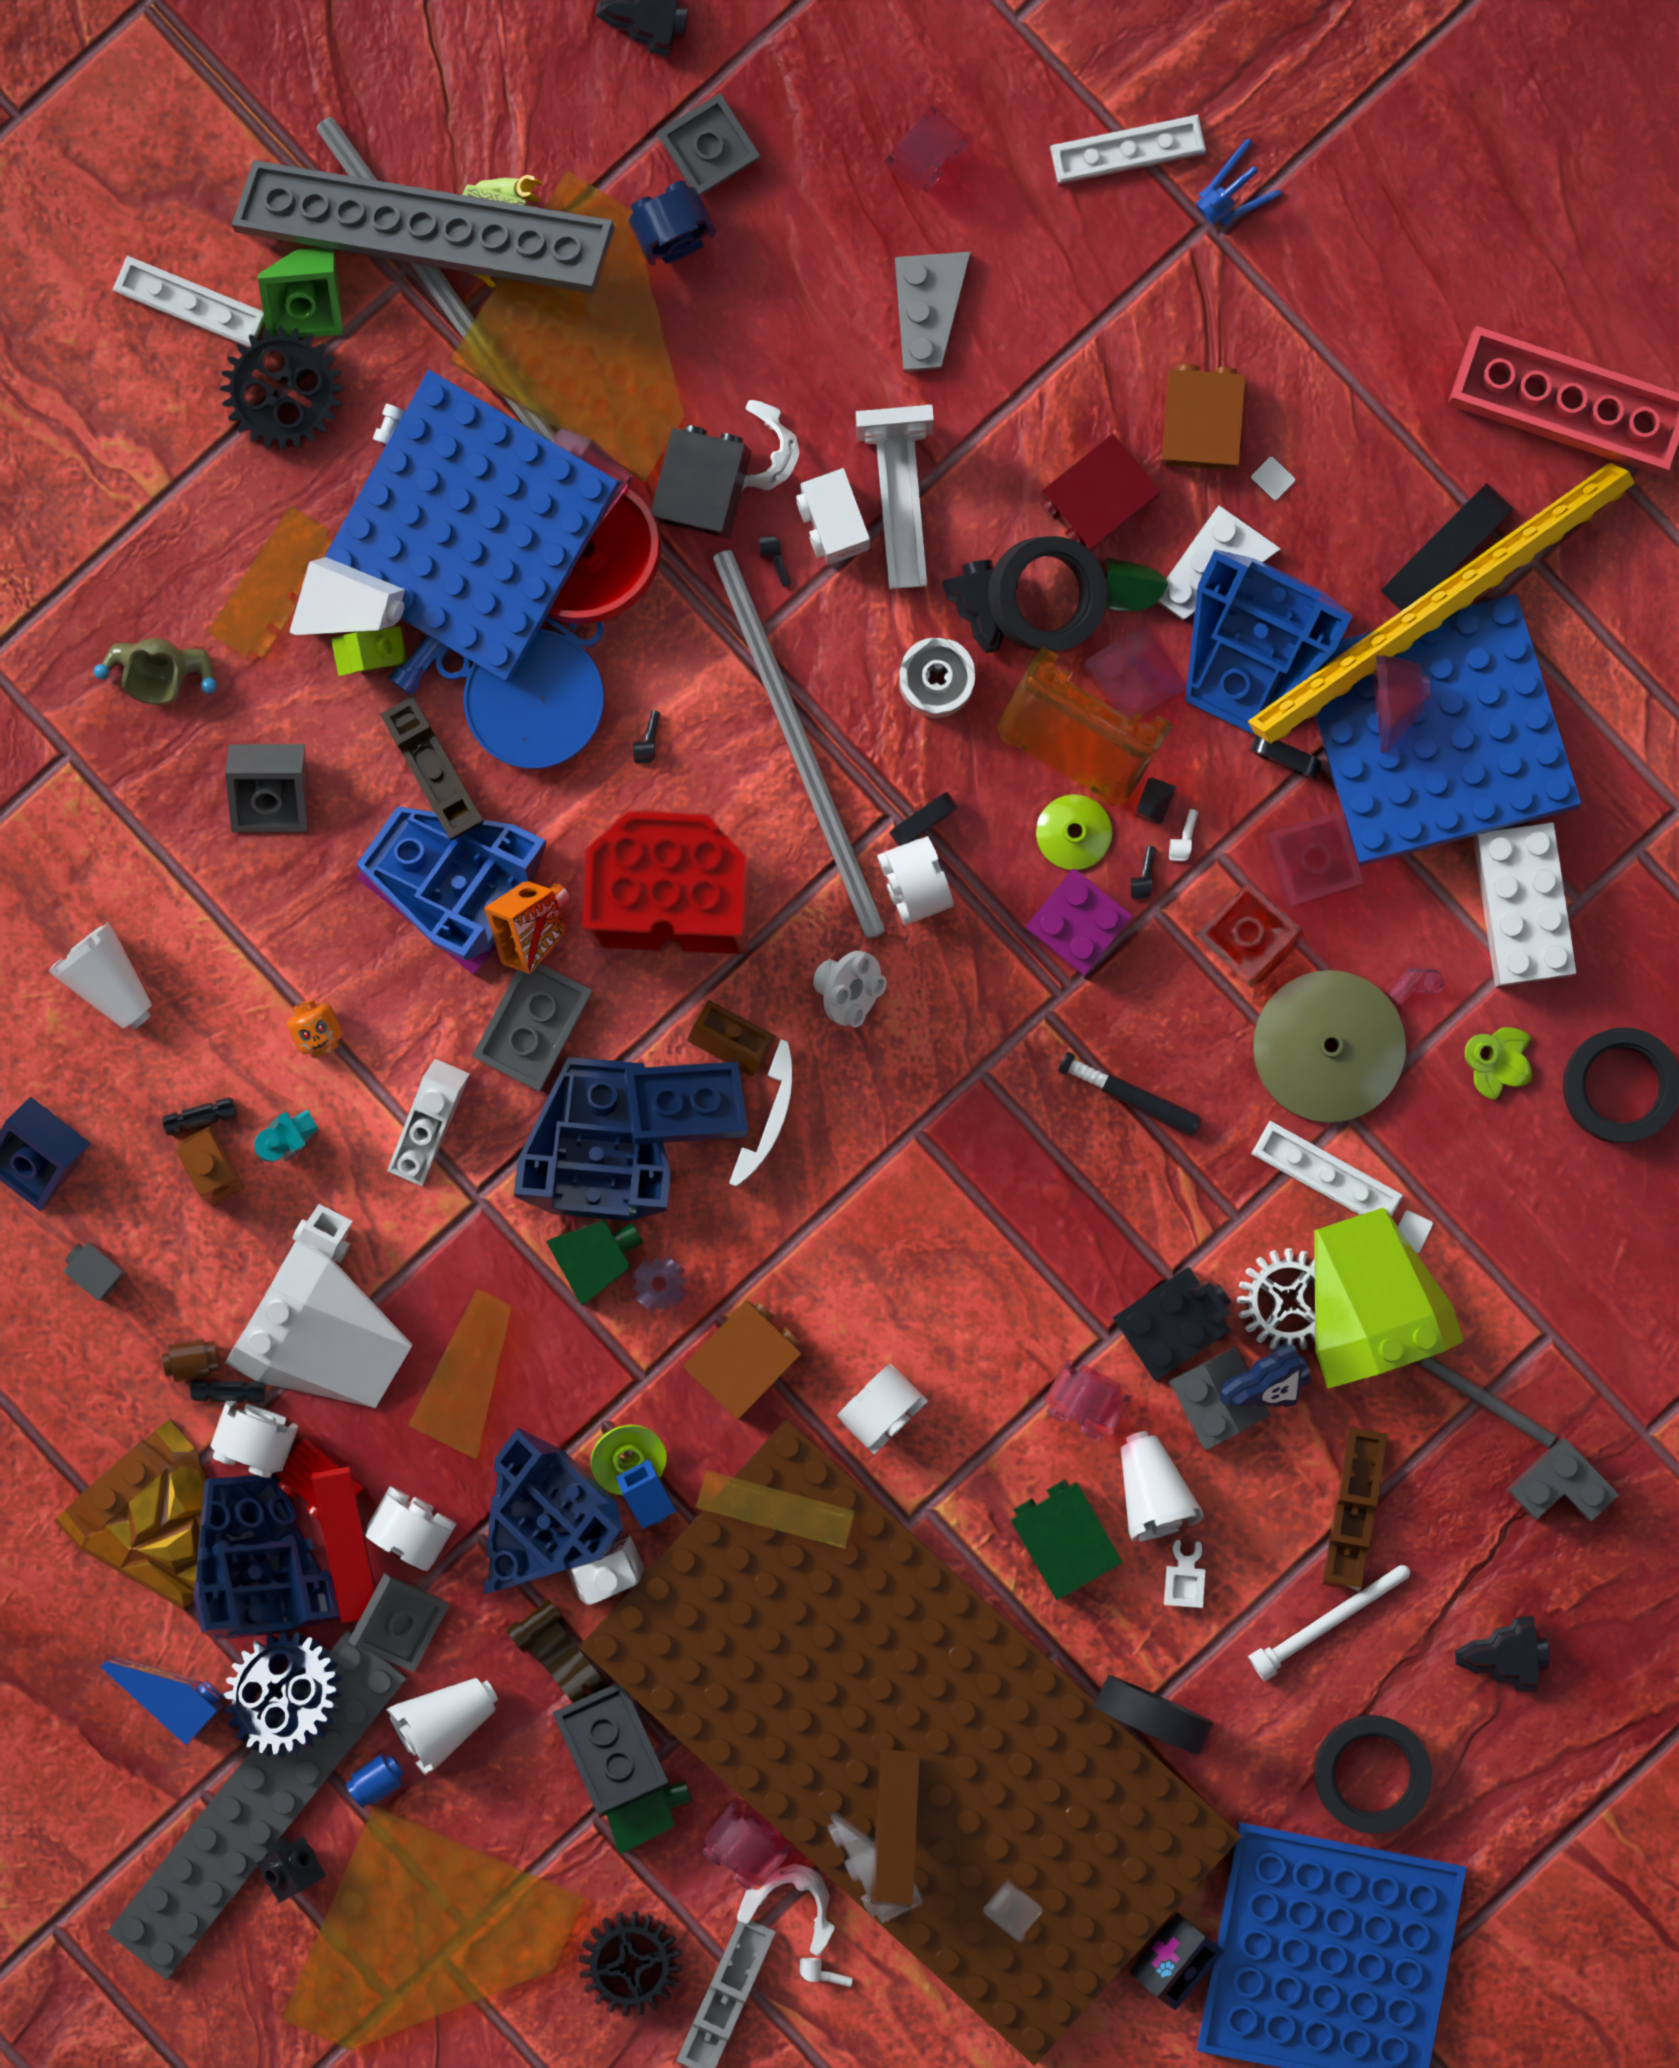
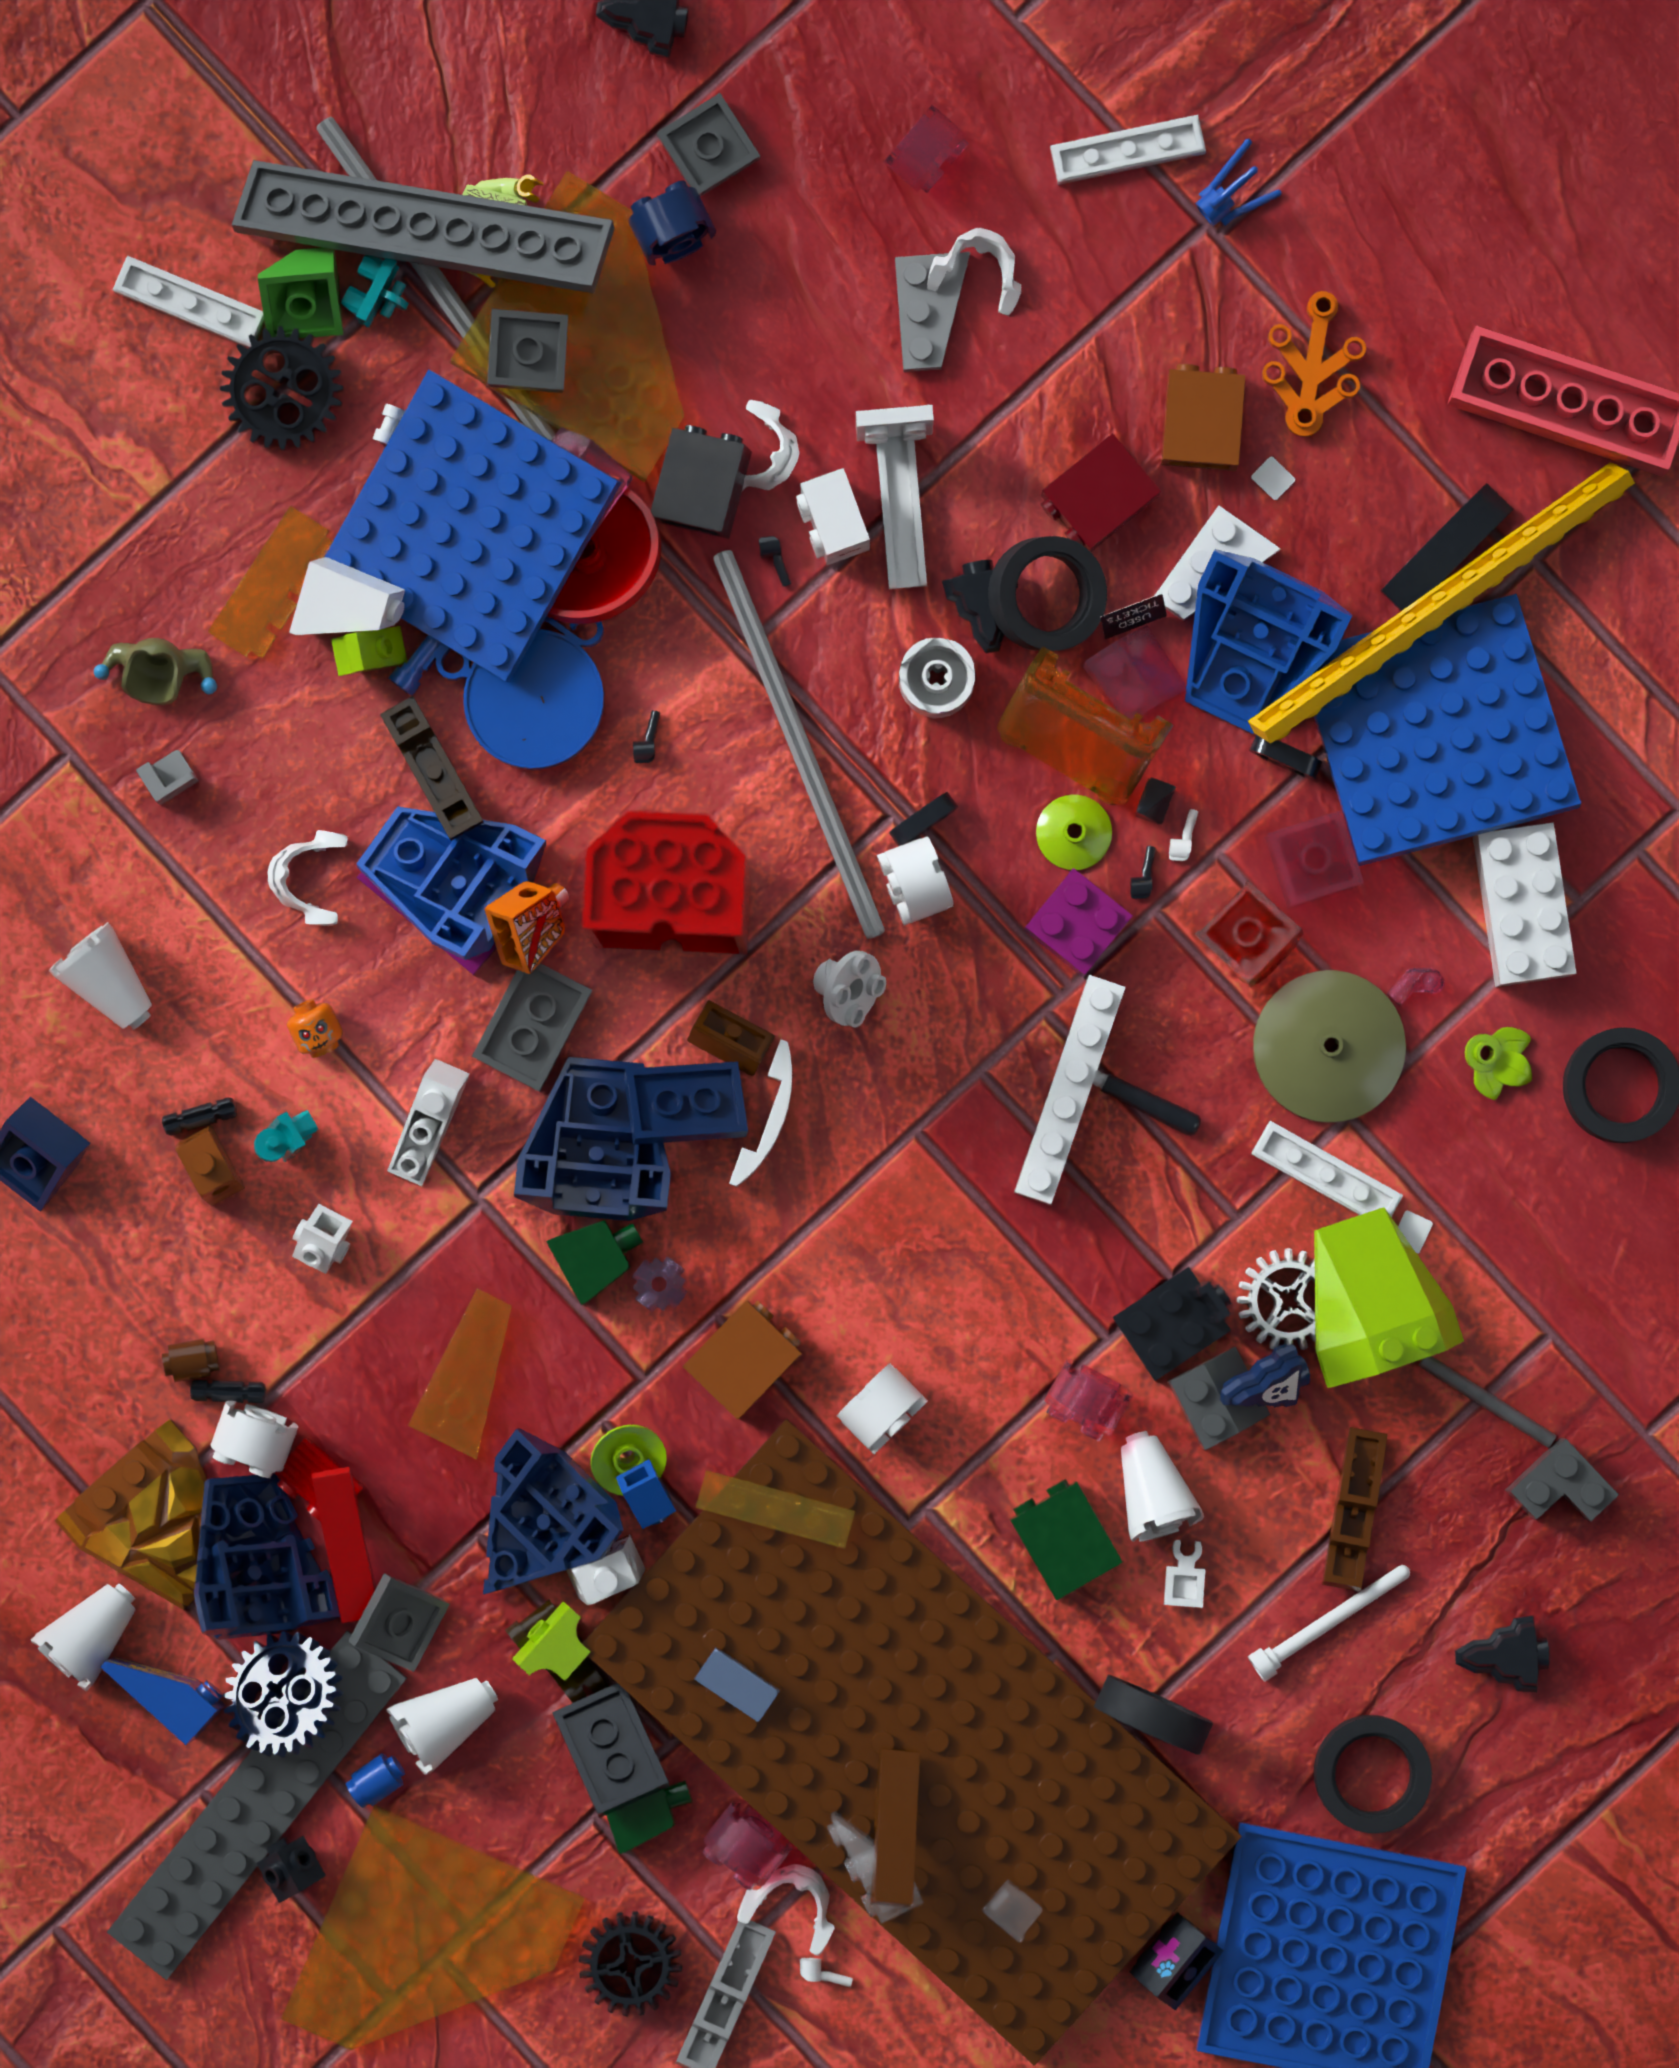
(87, 1634): none -> white cone
(93, 1270): dark grey brick -> none
(167, 777): none -> light grey panel
(267, 787): dark grey slope -> none
(279, 872): none -> white helmet
(320, 1334): white wedge -> none
(367, 305): none -> teal hips
(409, 1529): white brick -> none
(527, 351): none -> dark grey plate
(553, 1644): none -> lime brick
(737, 1684): none -> sand blue slope
(983, 241): none -> white helmet
(1069, 1090): none -> white arch
(1132, 586): dark green brick -> none
(1133, 616): none -> black sticker
(1311, 370): none -> orange plant
(1398, 697): clear pink slope -> none

